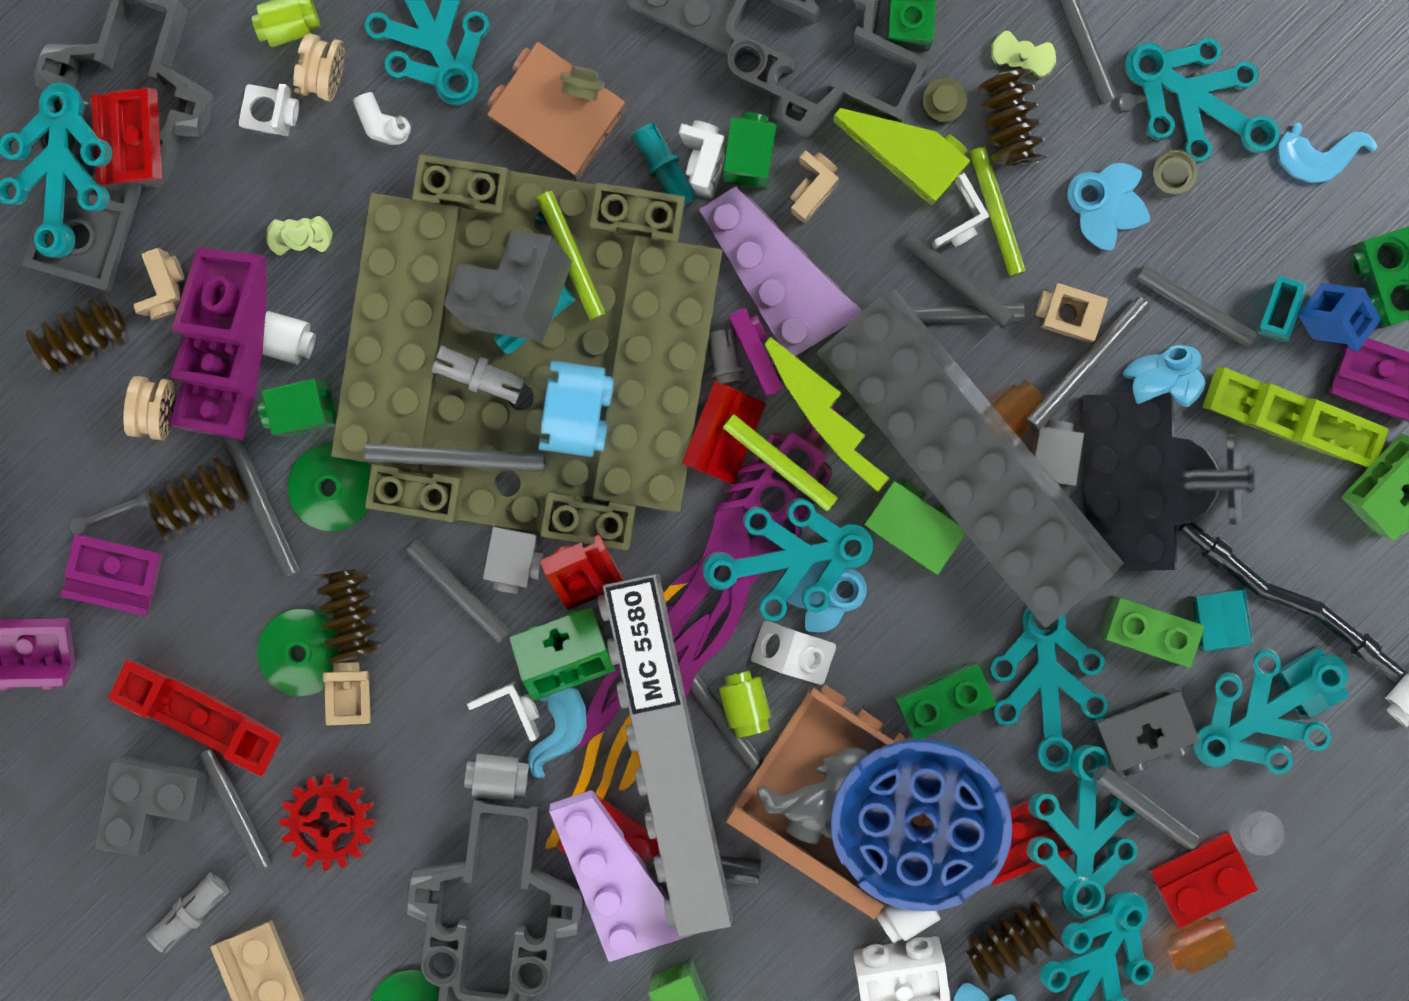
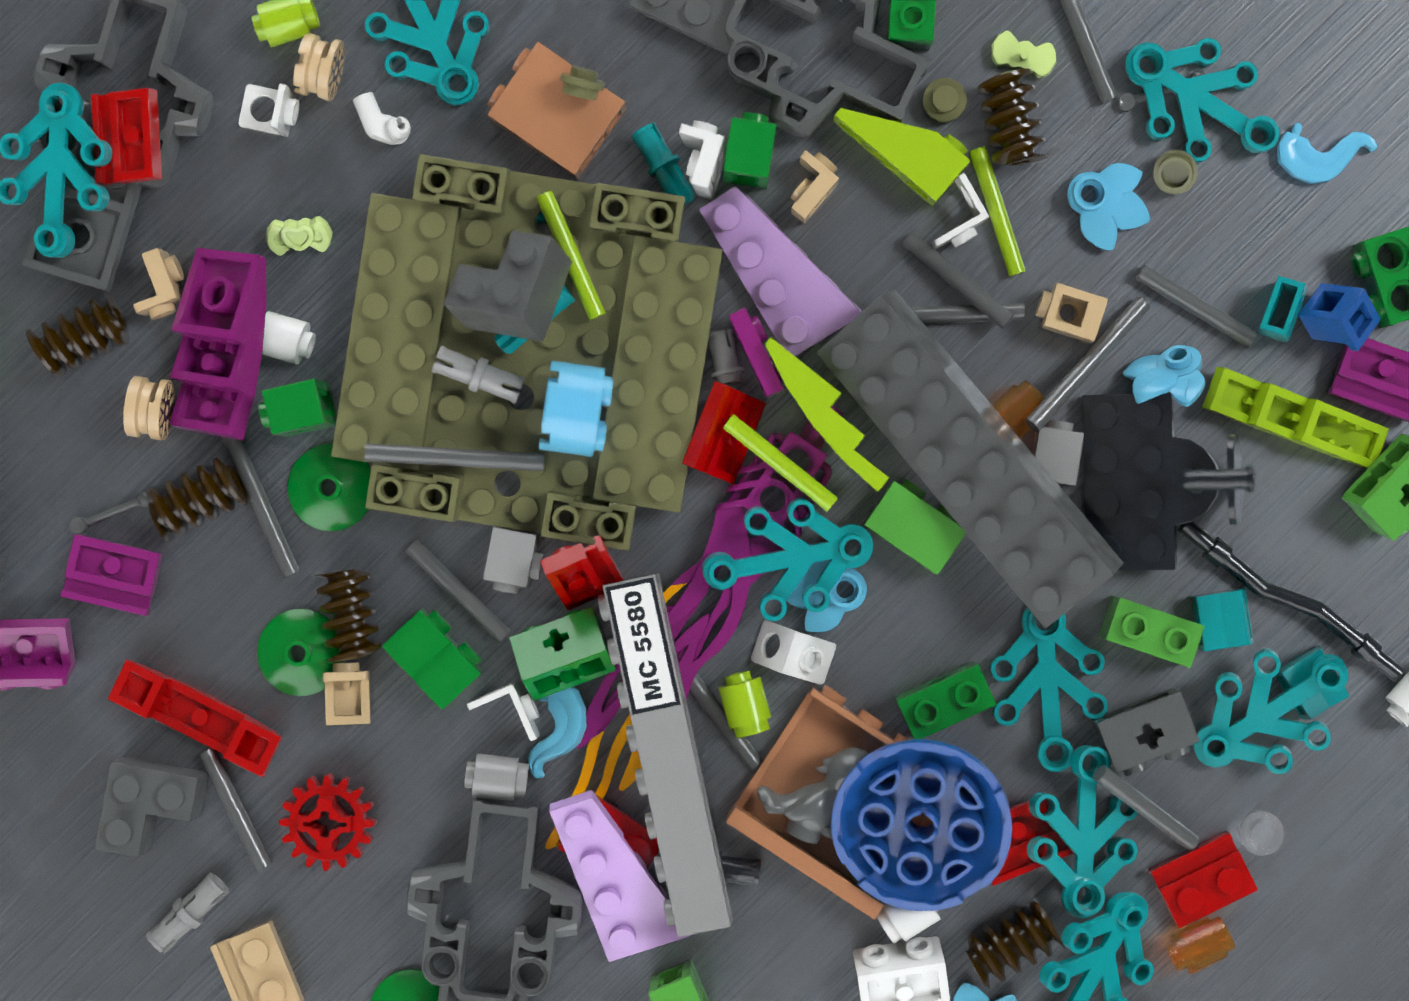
(433, 657): none -> green brick

